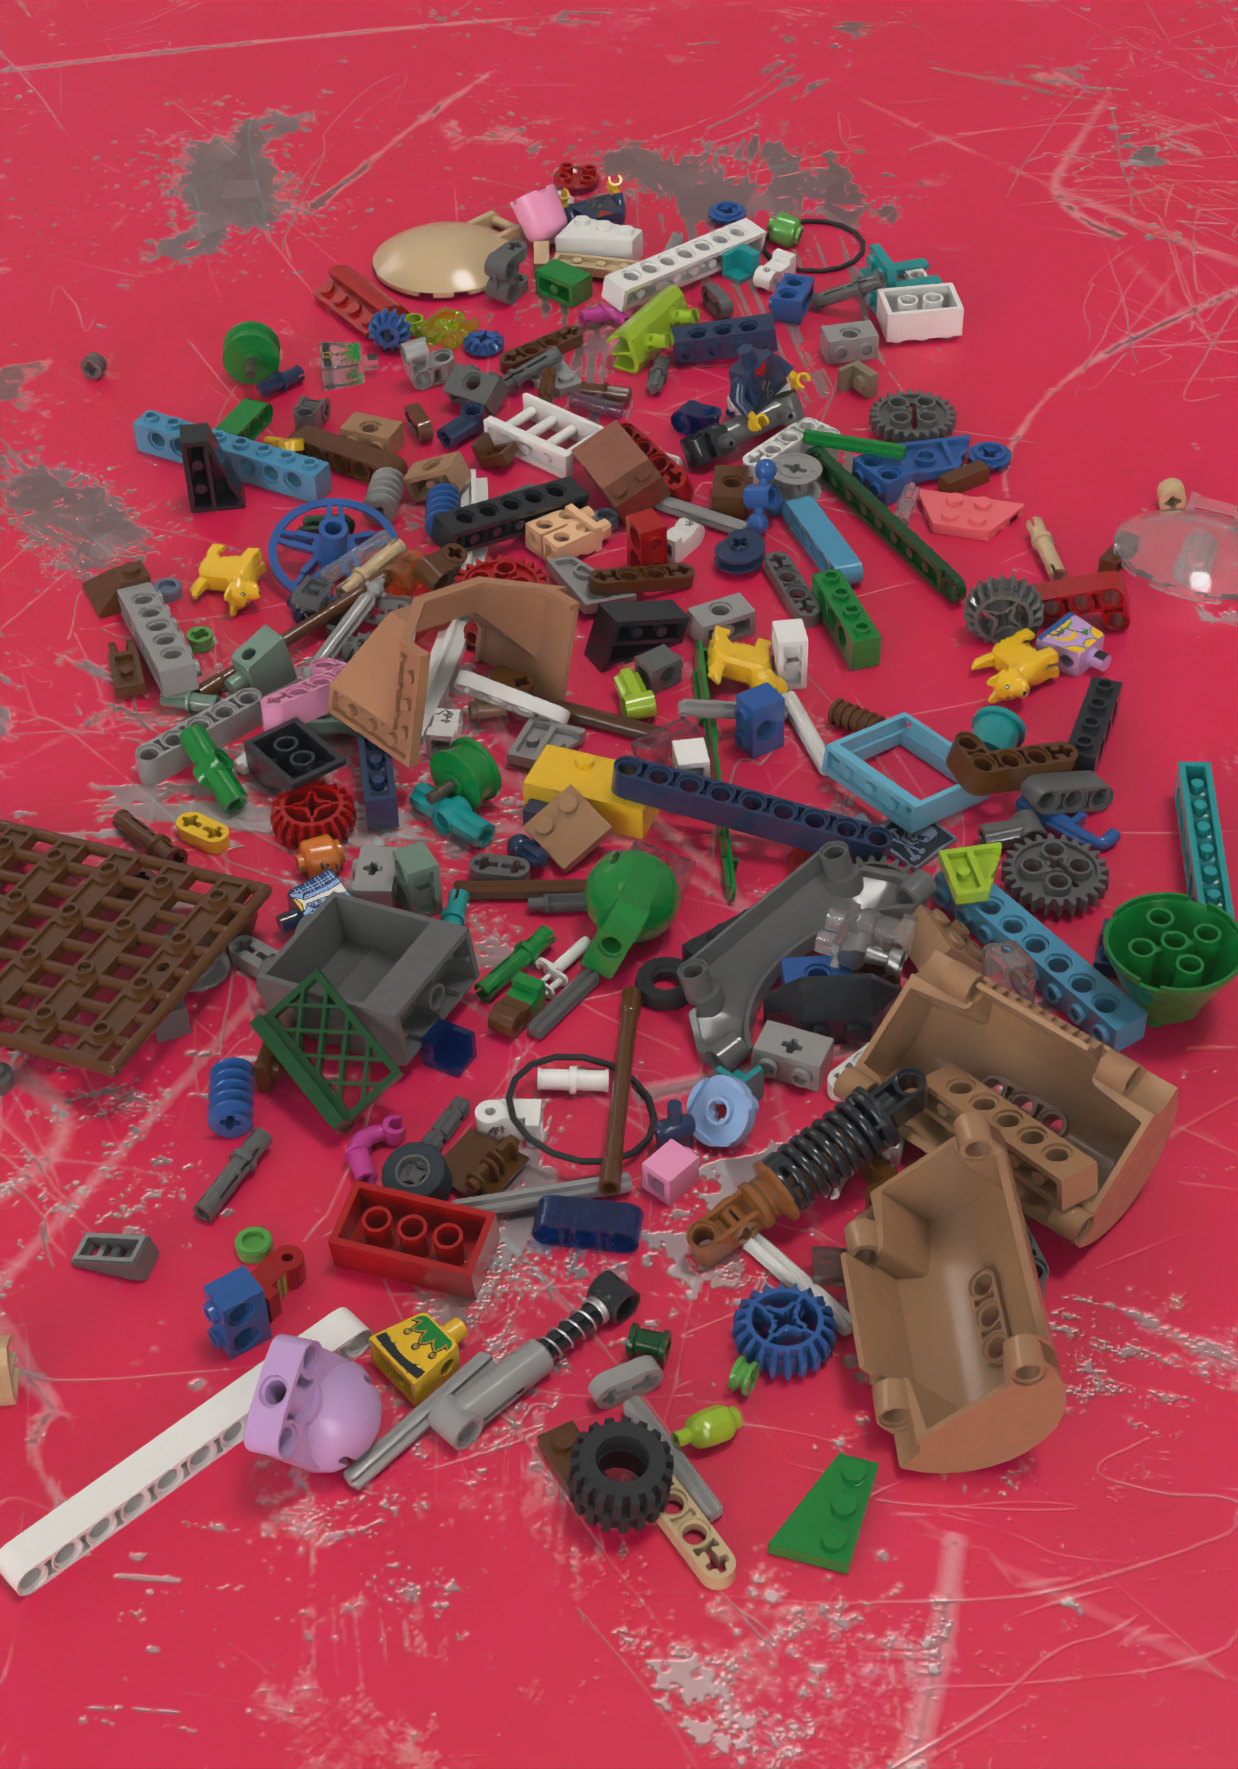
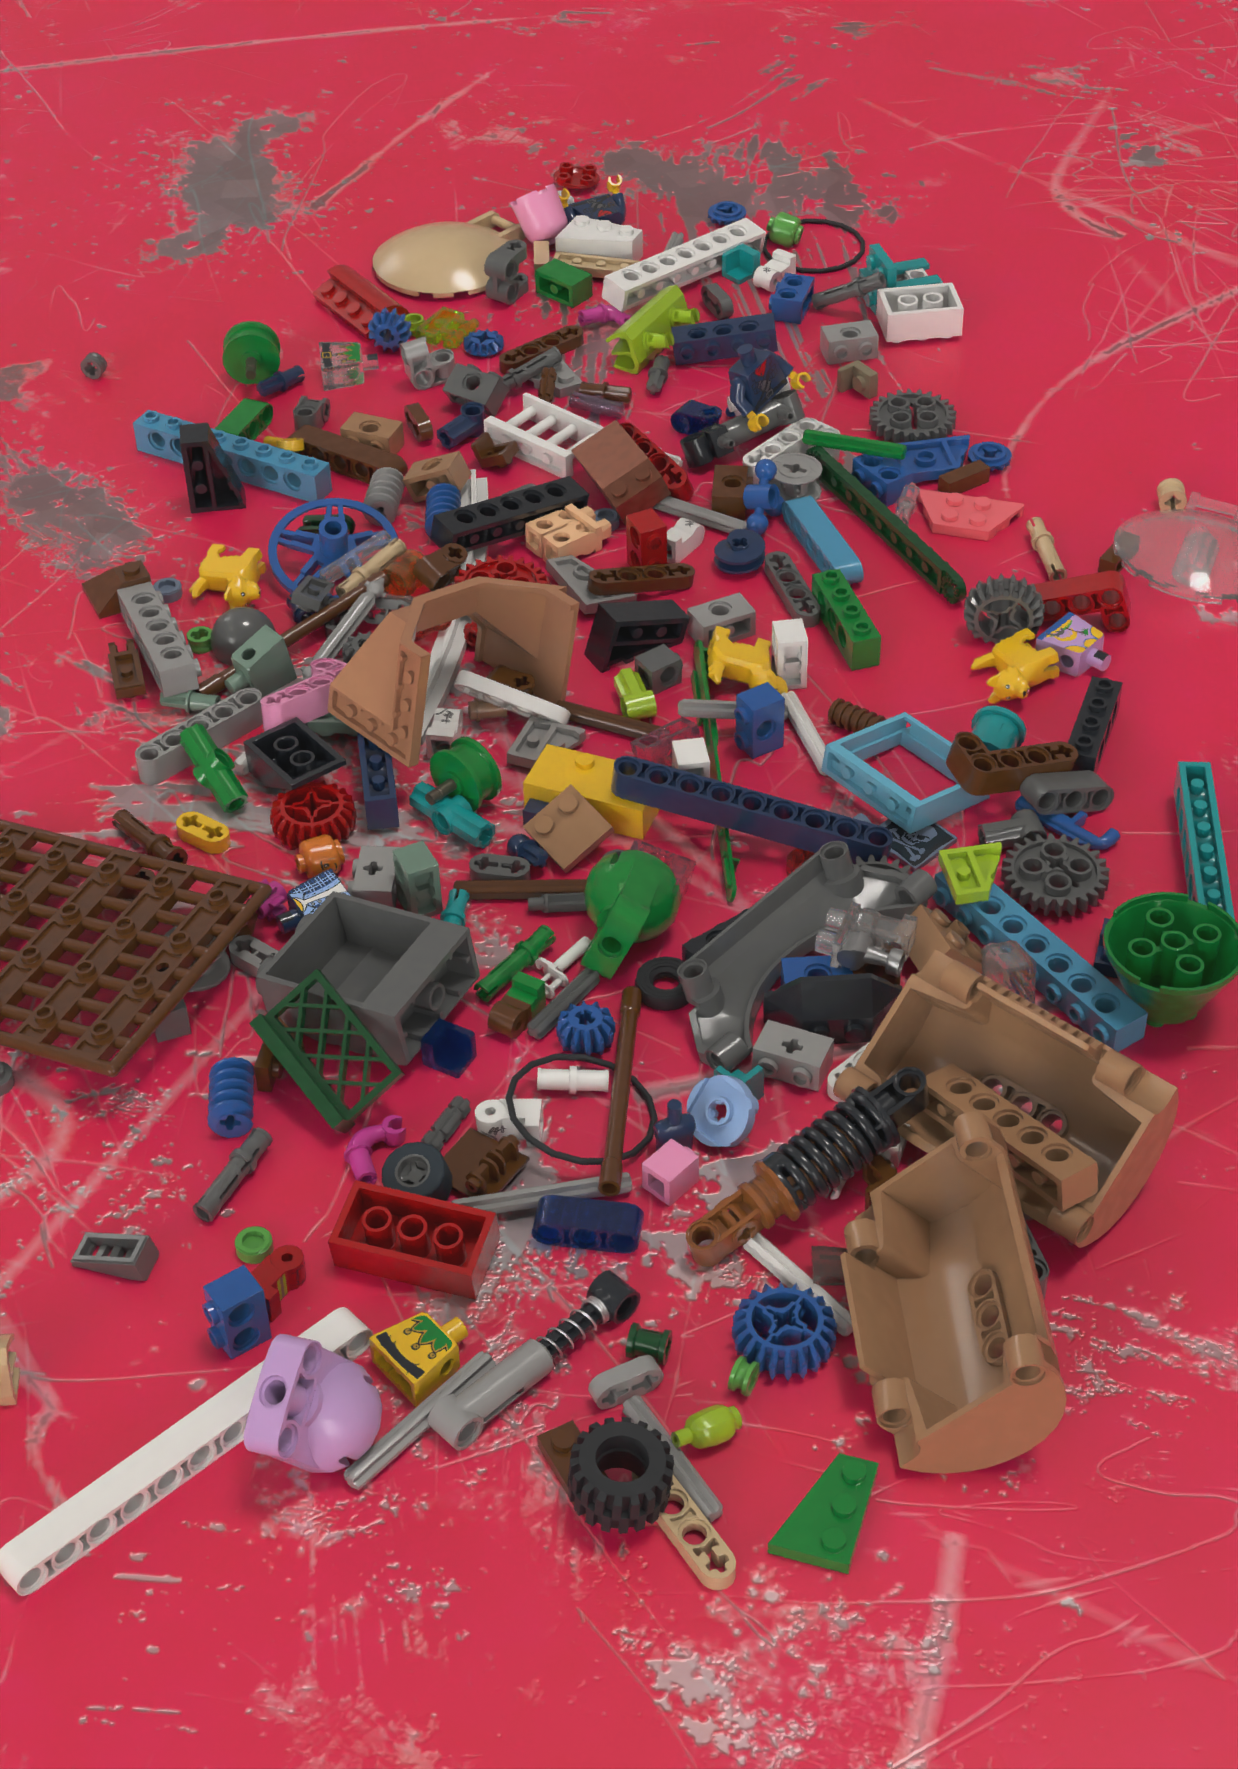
(234, 629): none -> dark grey piece
(274, 904): none -> dark pink gear
(585, 1029): none -> blue gear

